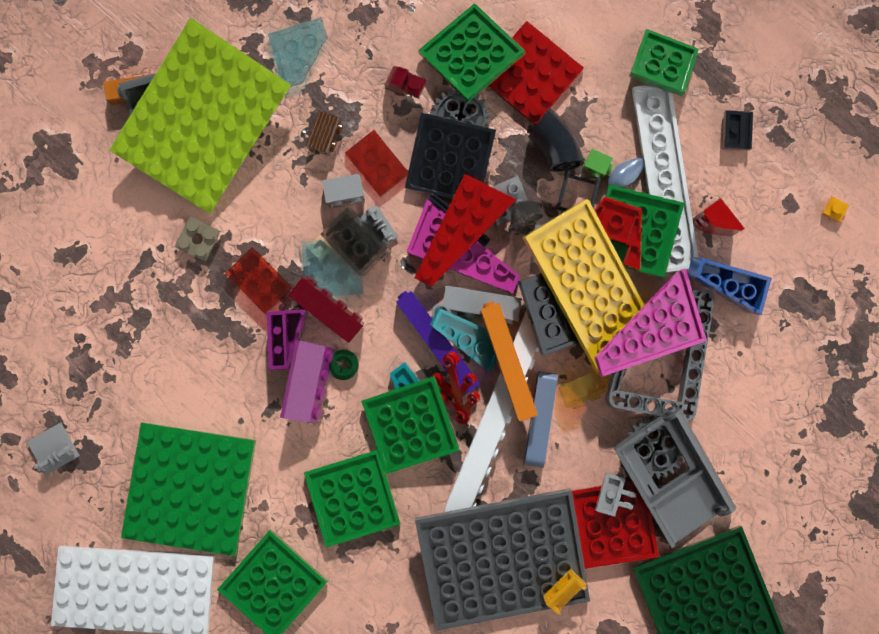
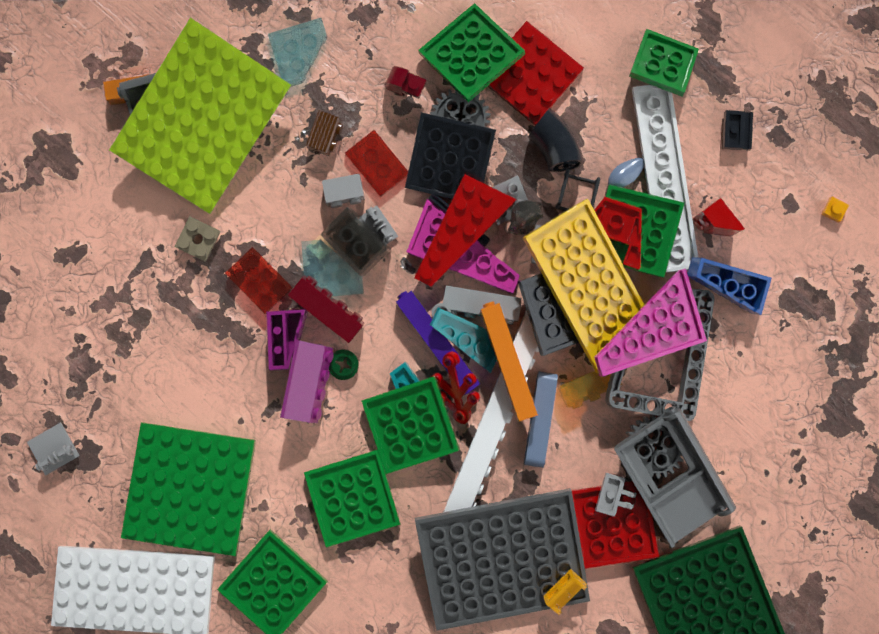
(597, 164): bright green brick -> none

